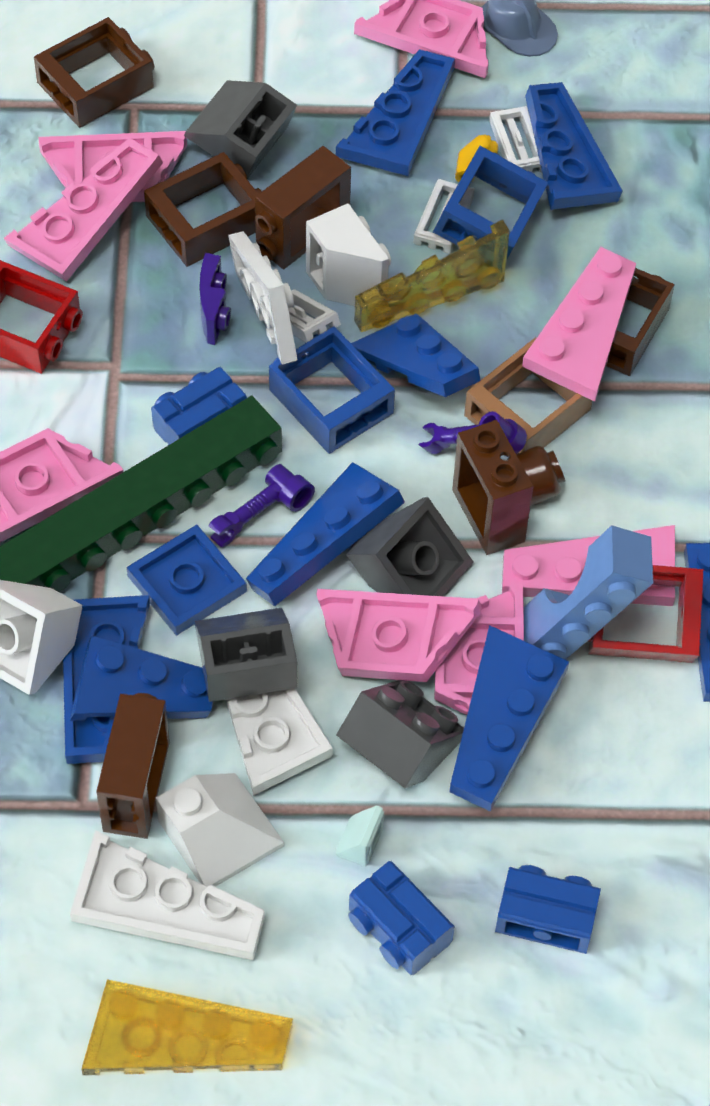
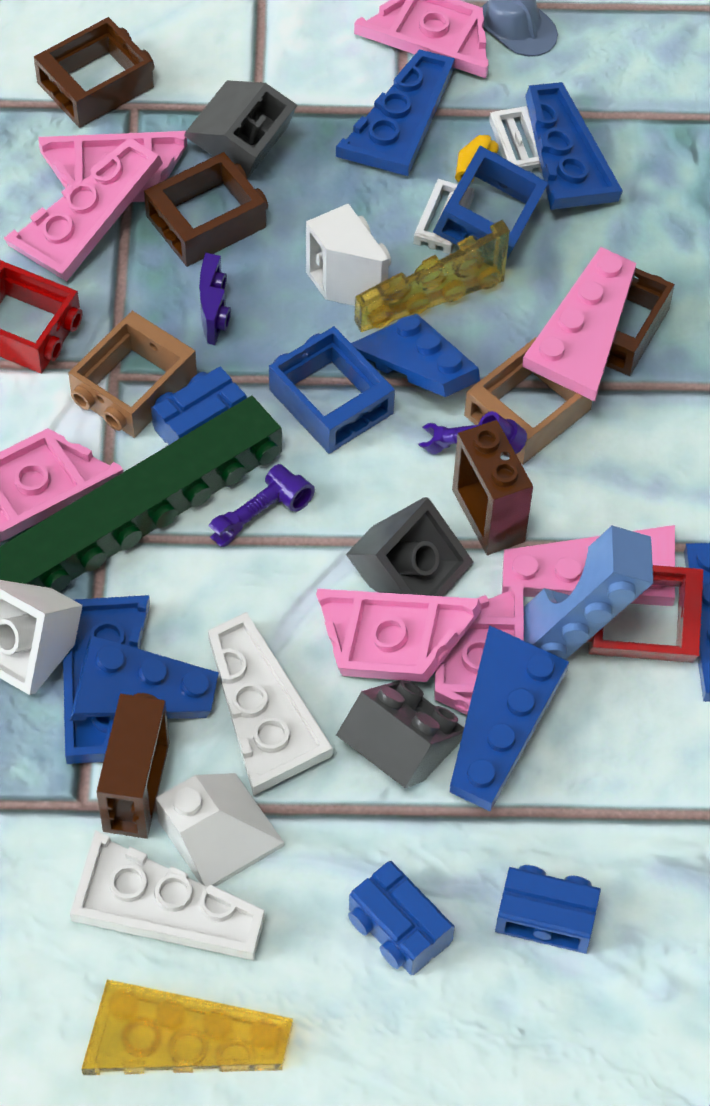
(149, 342): none -> medium nougat window
(186, 579): blue tile -> none
(247, 654): dark grey slope -> none
(267, 292): white wing -> none
(300, 195): reddish brown window -> none
(304, 325): white tile -> none
(326, 530): blue wing -> none
(361, 835): light aqua slope -> none
(543, 473): reddish brown head -> none

